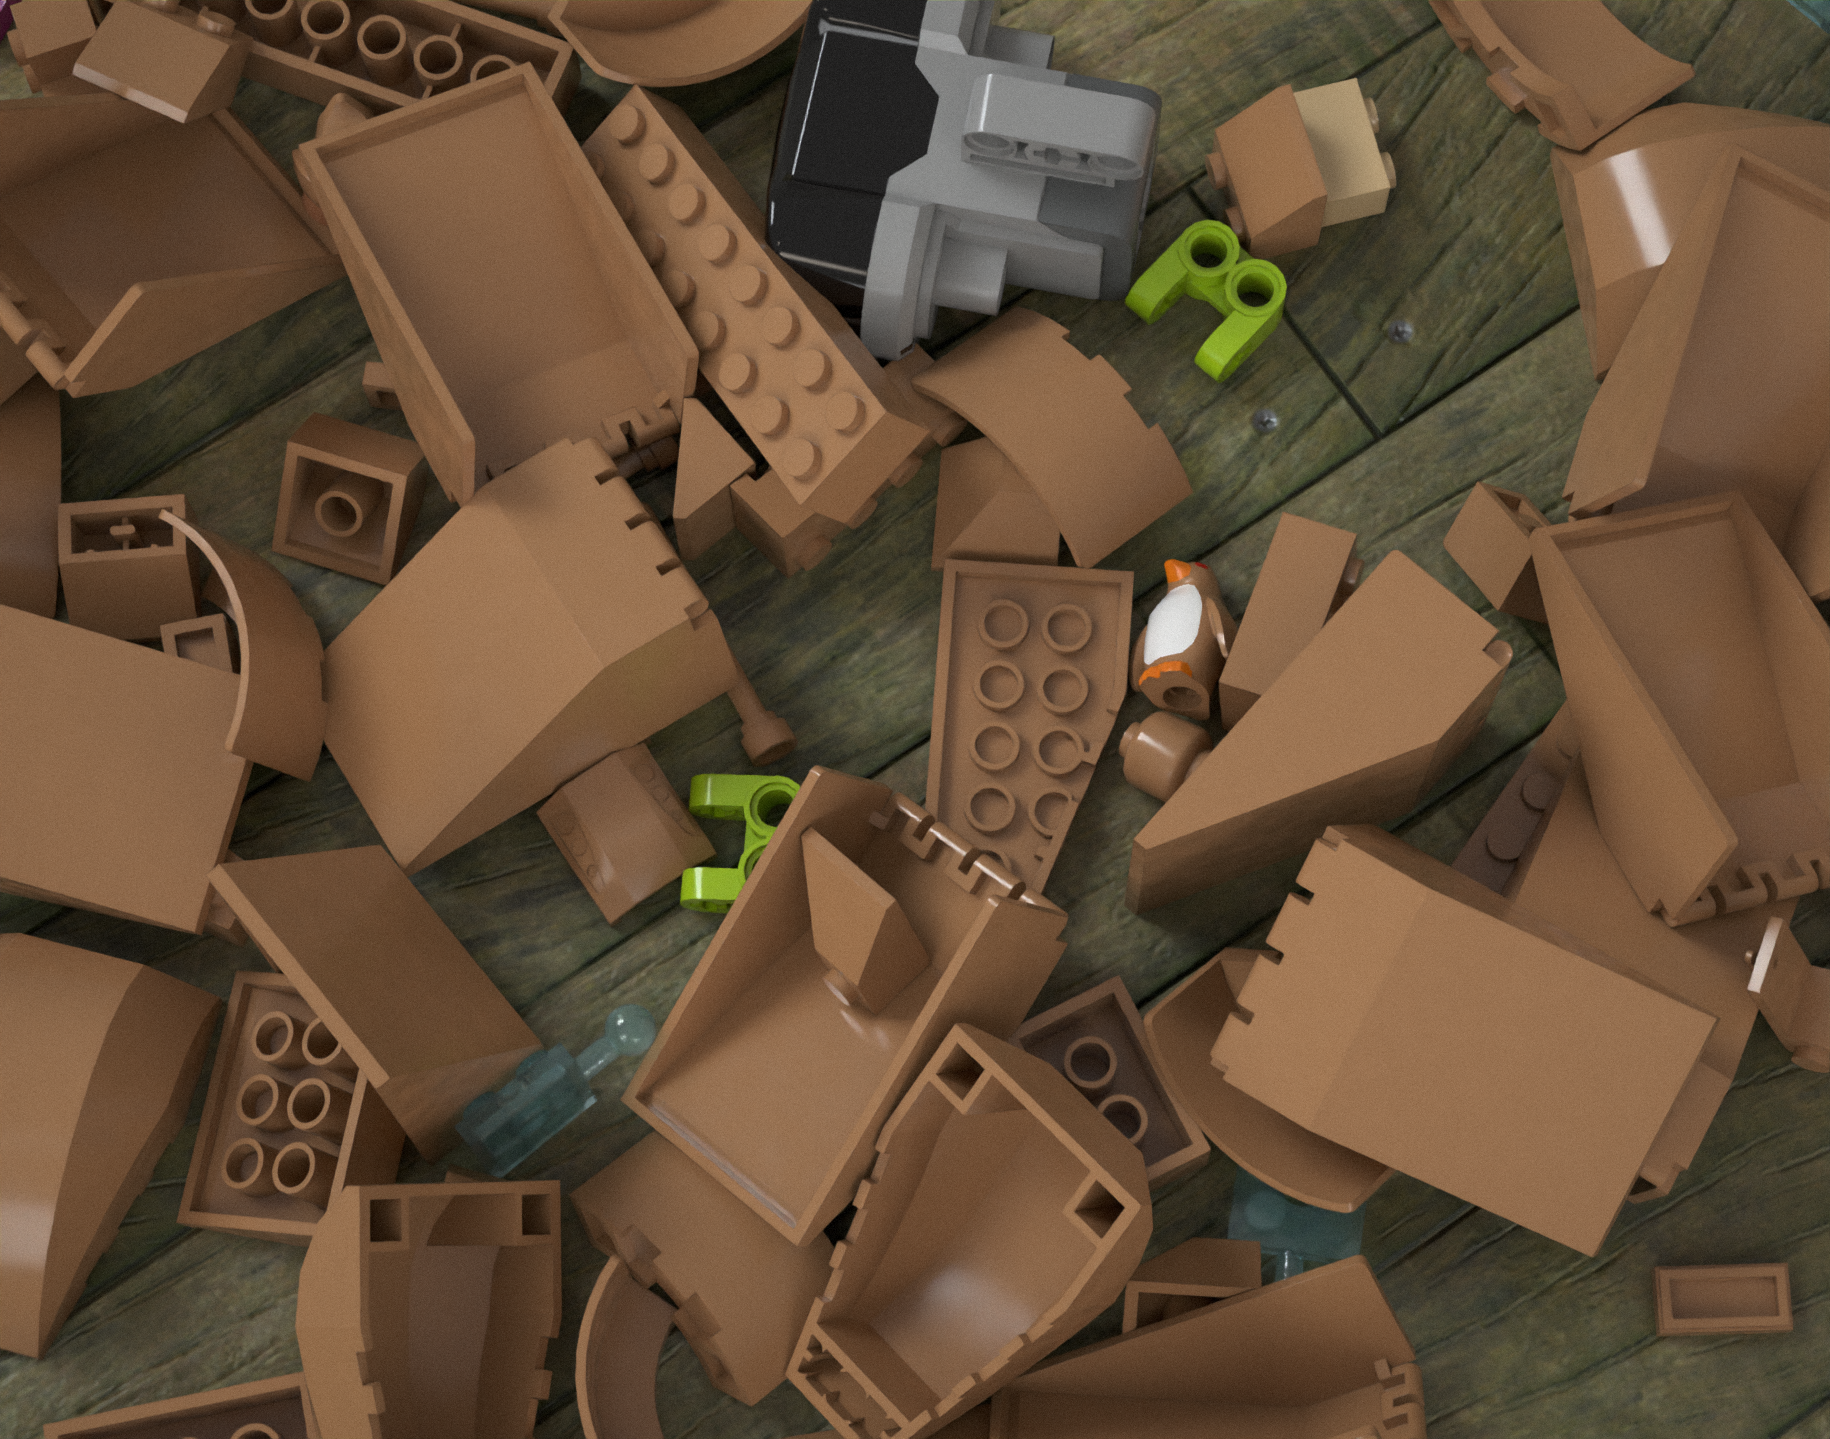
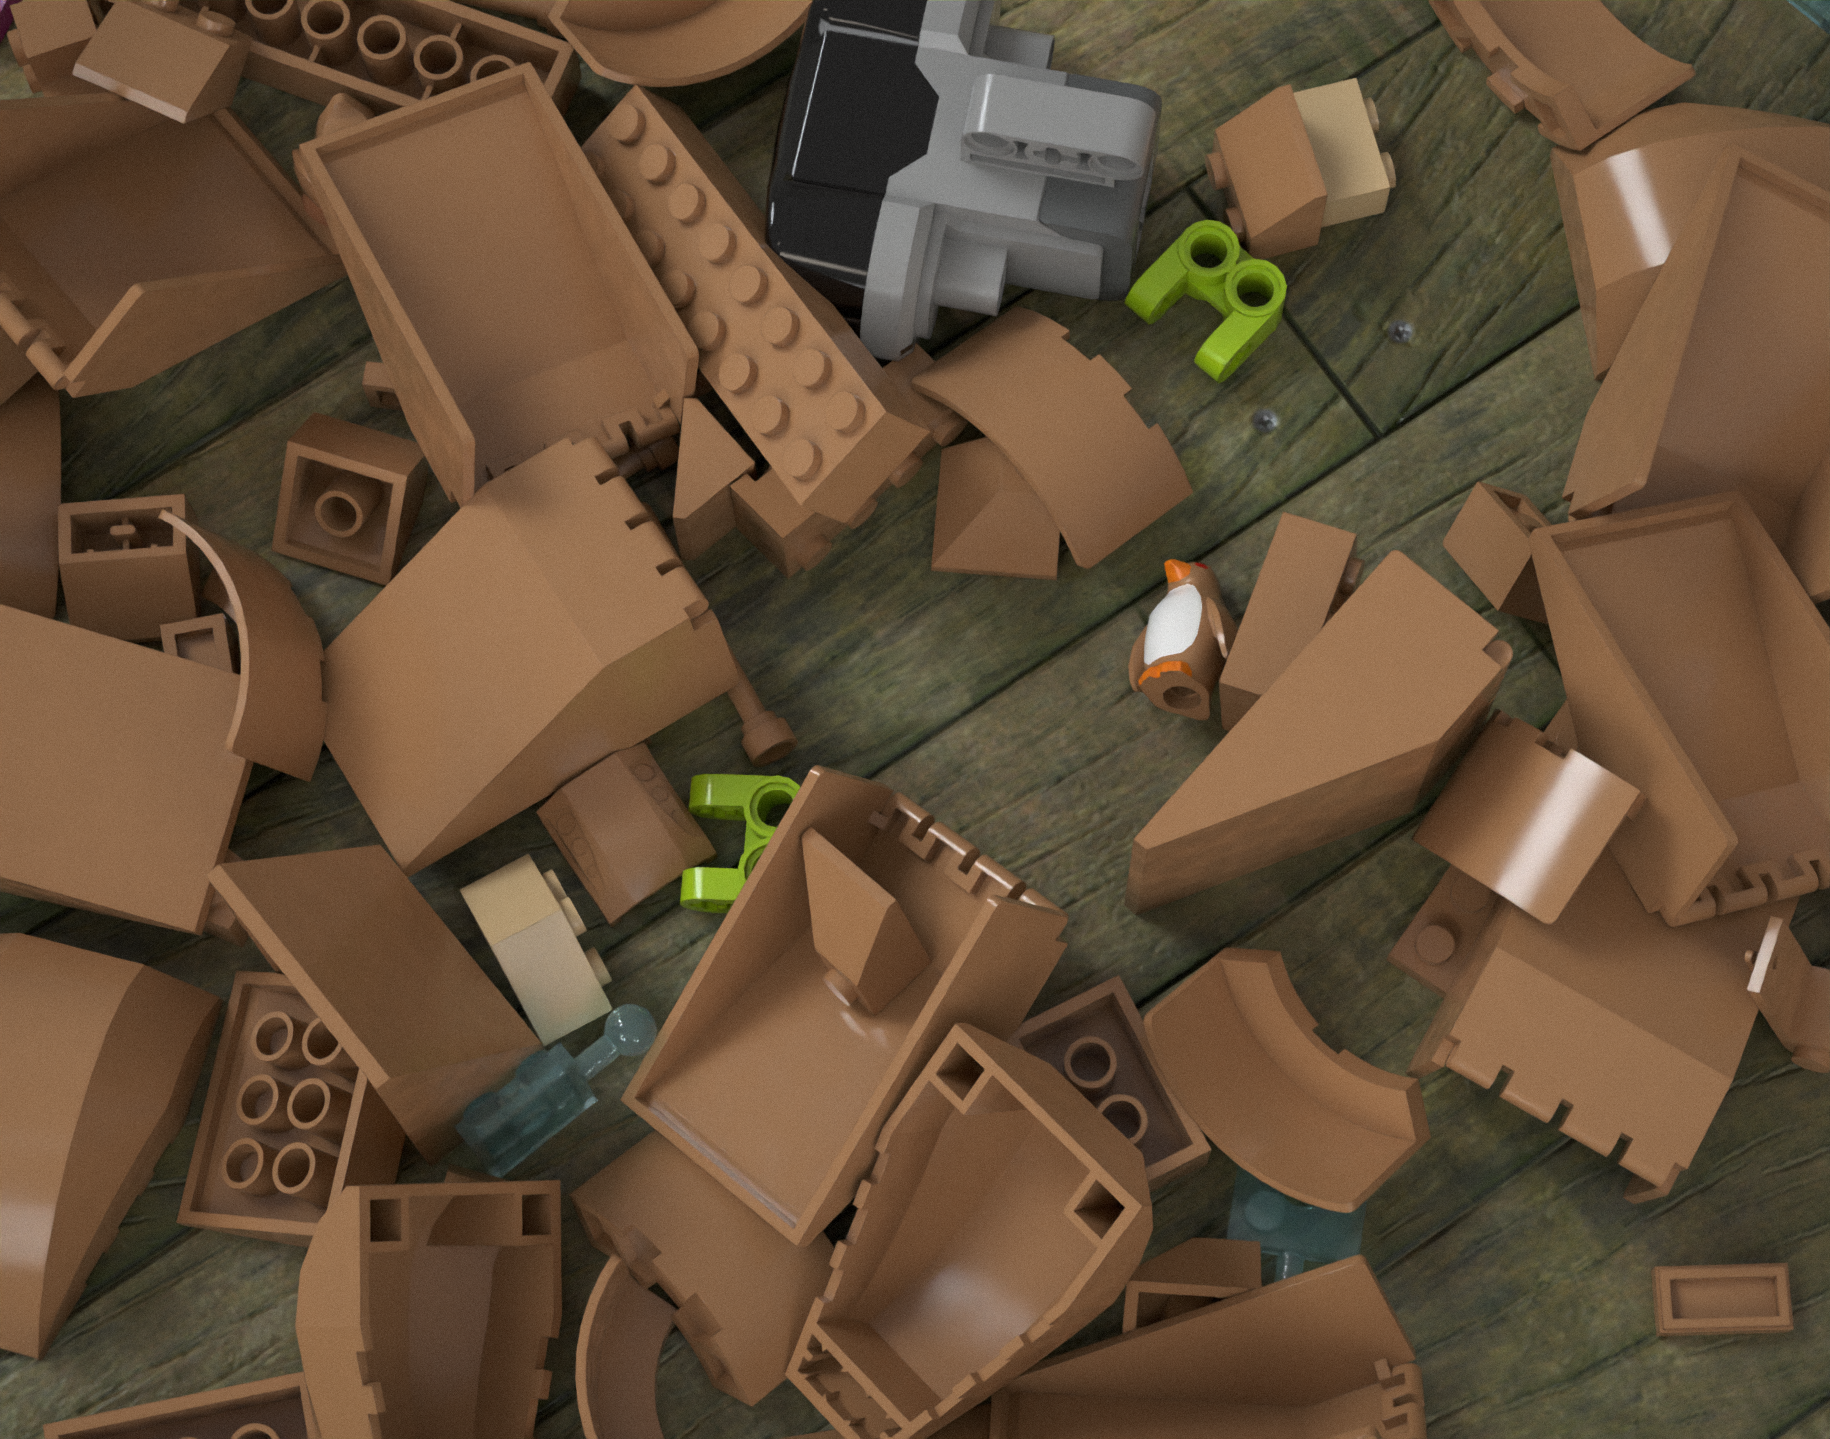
(536, 945): none -> tan brick
(1024, 703): medium nougat wing -> none
(1163, 753): medium nougat head -> none
(1460, 1038): medium nougat windscreen -> none
(1526, 816): none -> medium nougat panel

